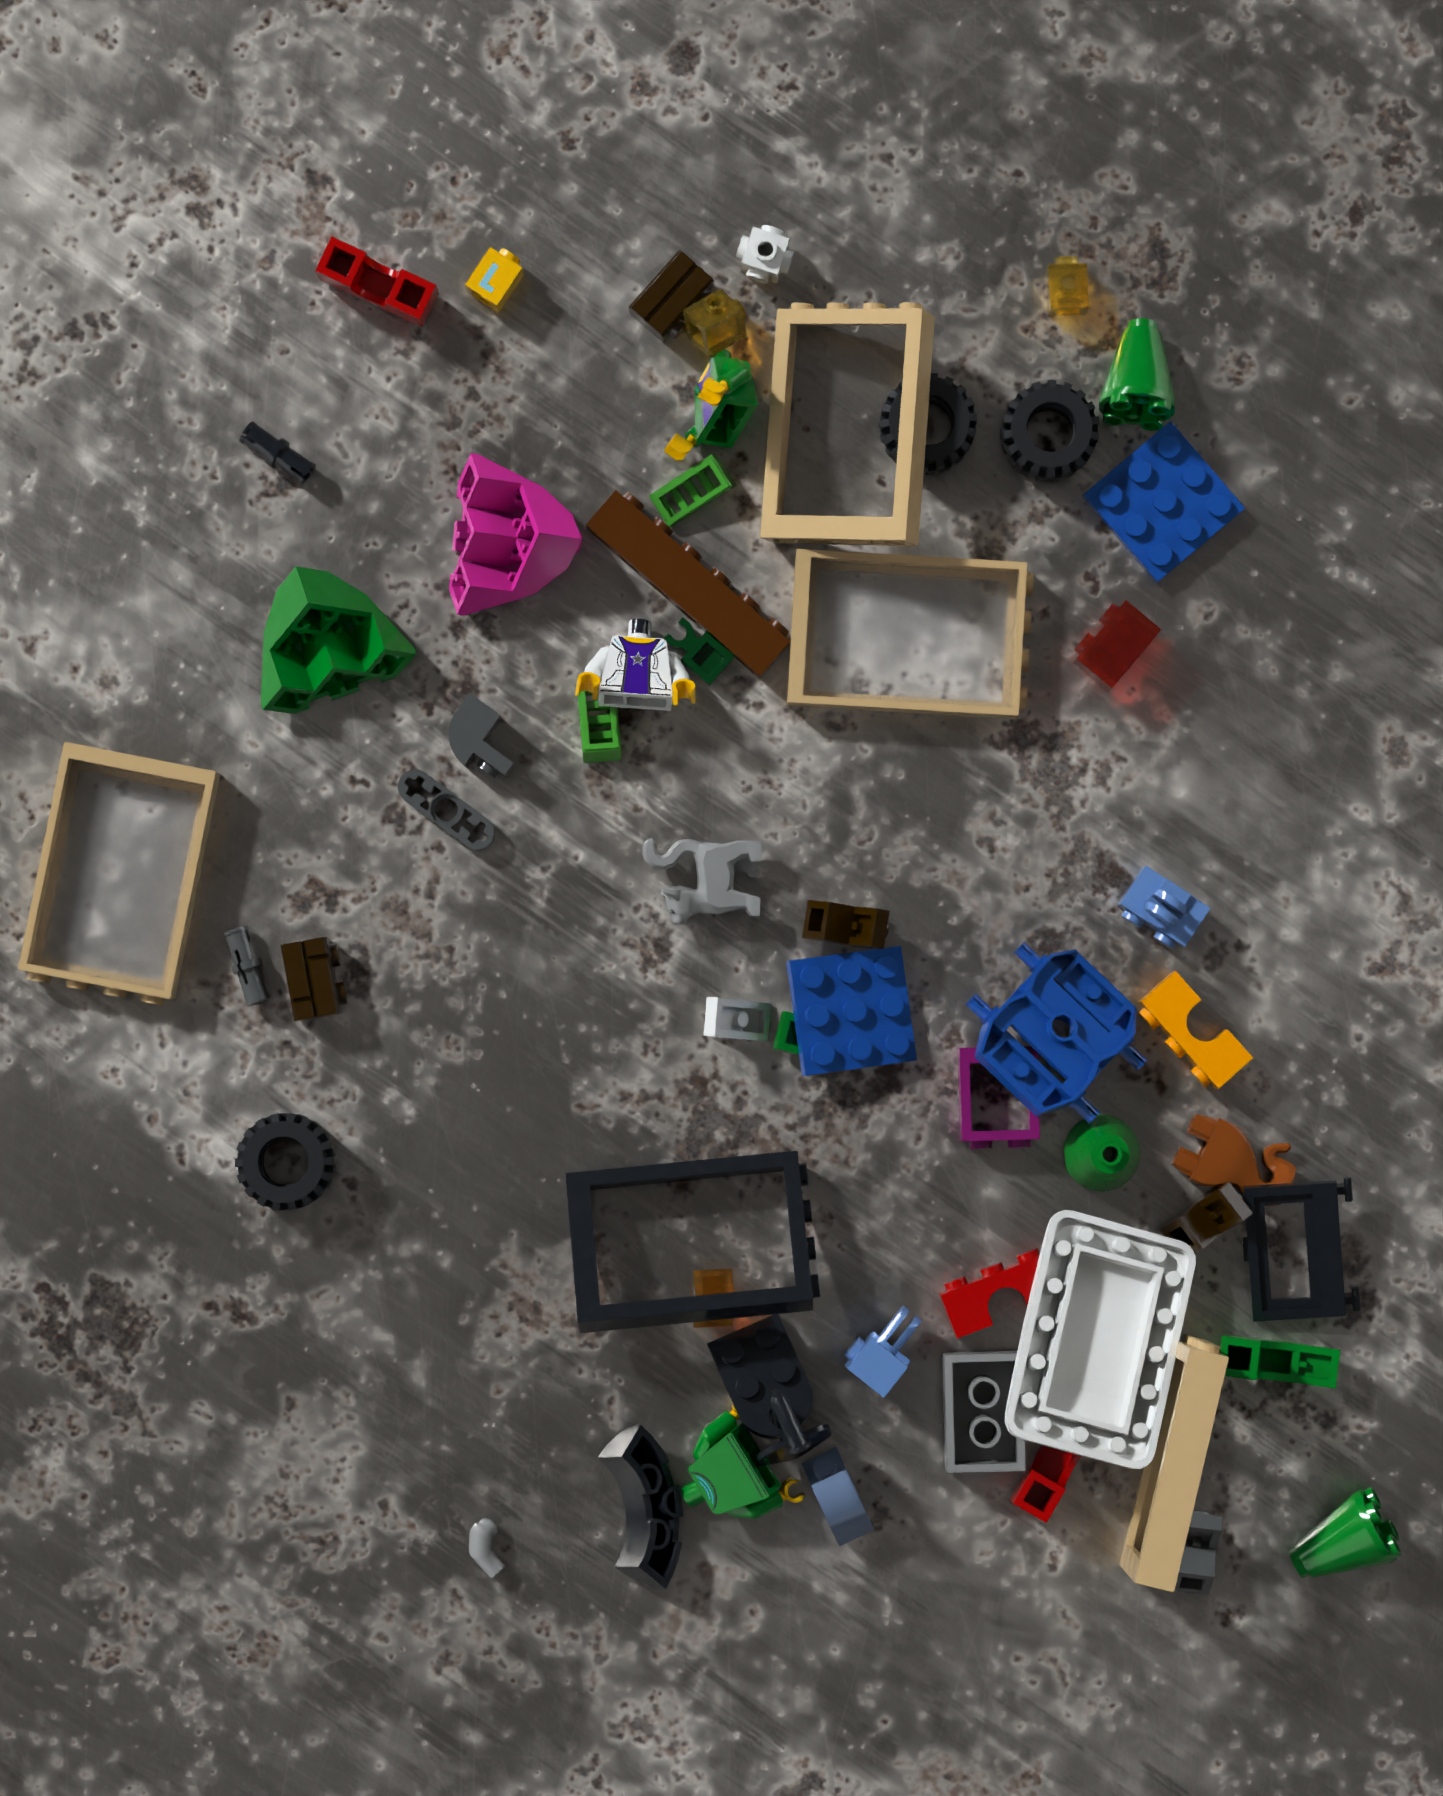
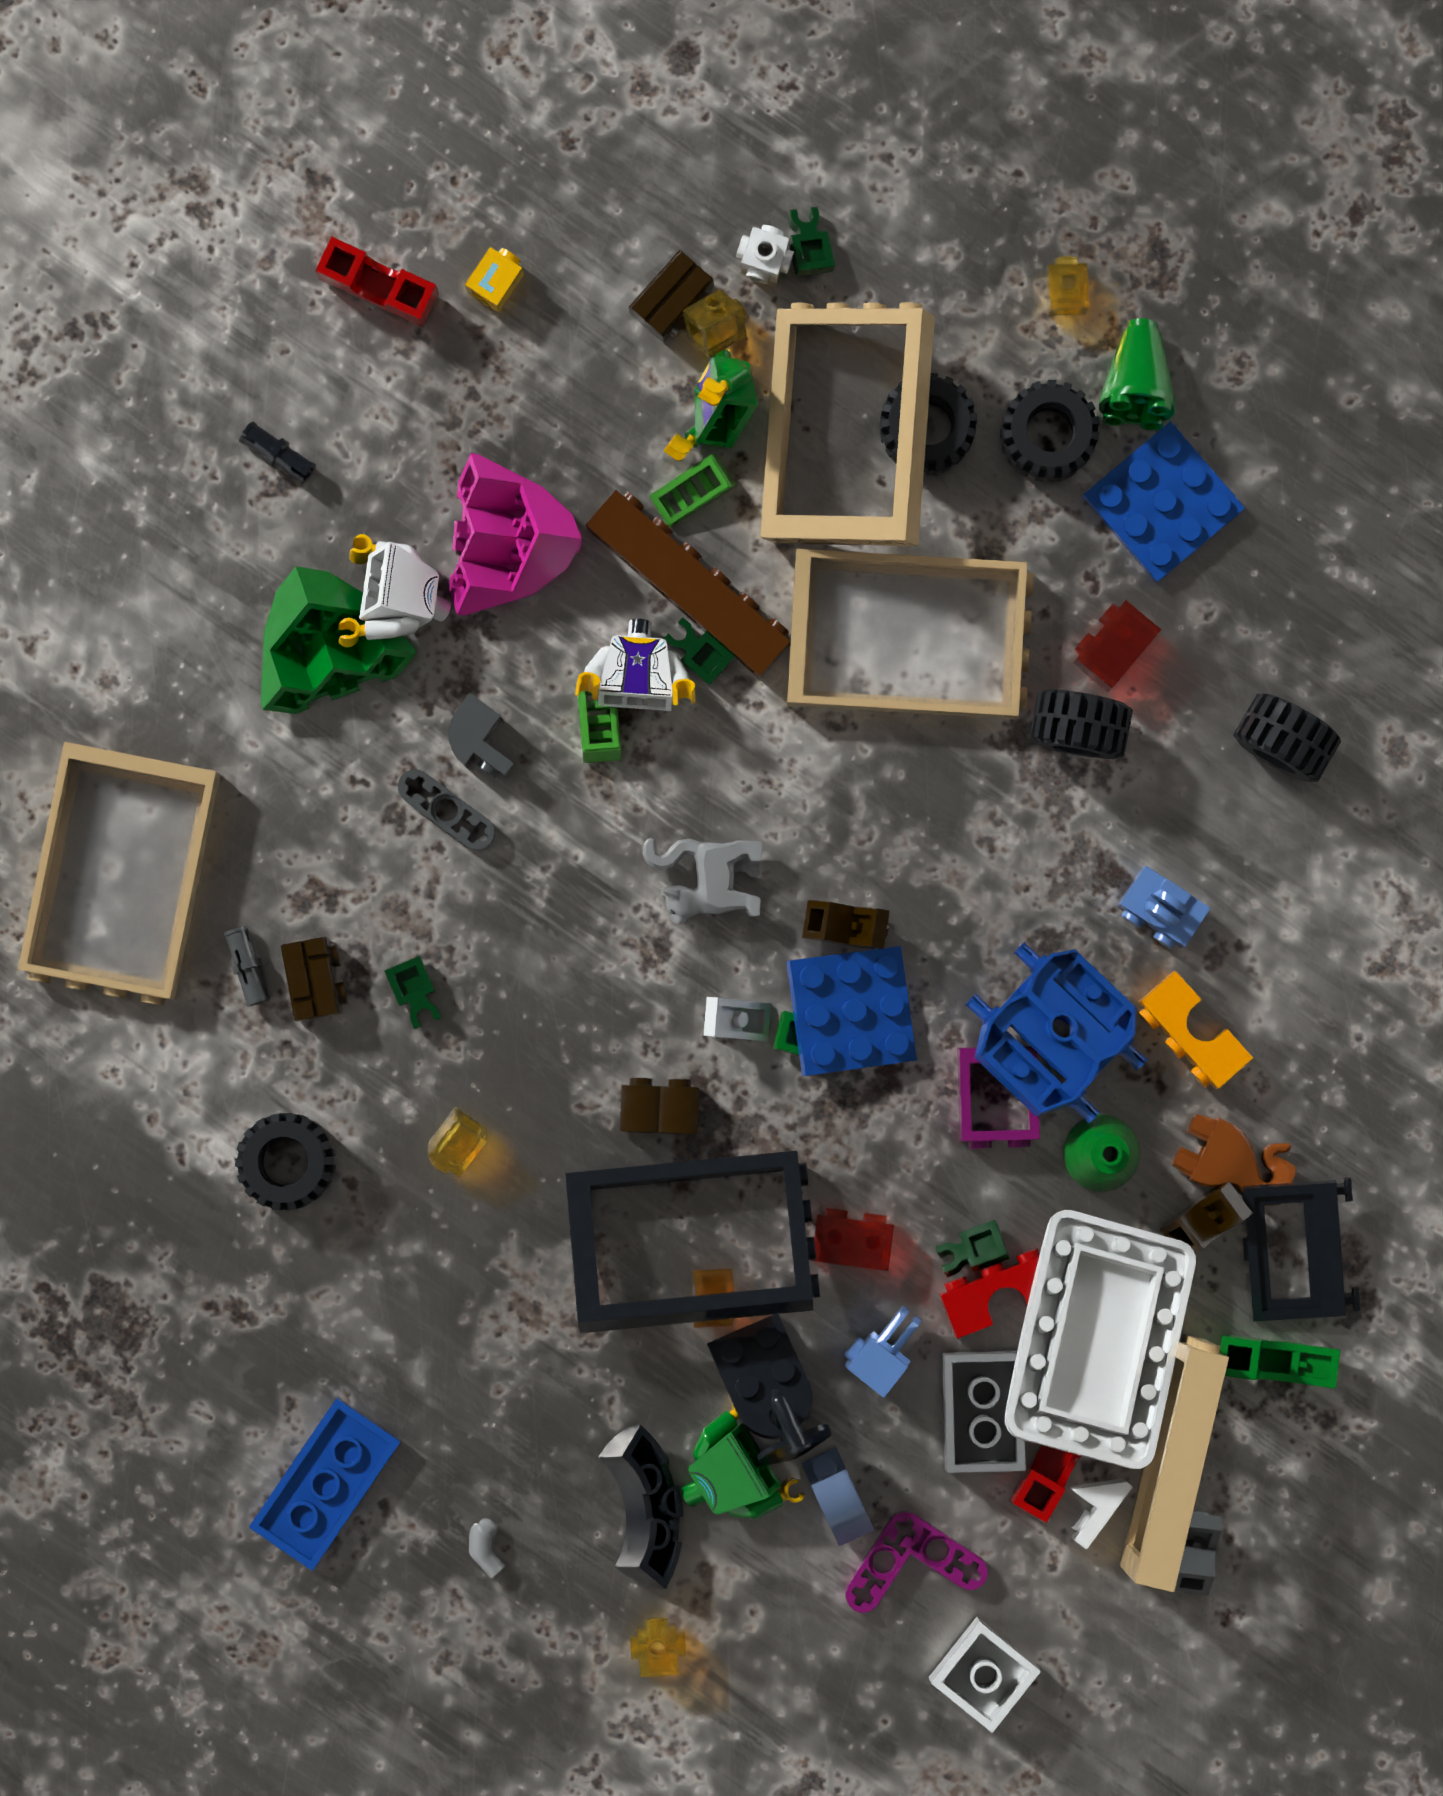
(324, 1483): none -> blue plate
(396, 592): none -> white torso
(412, 985): none -> dark green plate
(456, 1143): none -> clear yellow brick
(658, 1662): none -> clear yellow brick
(659, 1108): none -> dark brown brick
(811, 248): none -> dark green plate
(853, 1241): none -> clear red brick
(917, 1547): none -> magenta beam
(979, 1248): none -> dark green plate
(984, 1674): none -> white brick
(1081, 724): none -> black tyre
(1105, 1498): none -> white slope
(1287, 737): none -> black tyre
(1347, 1539): green cone -> none

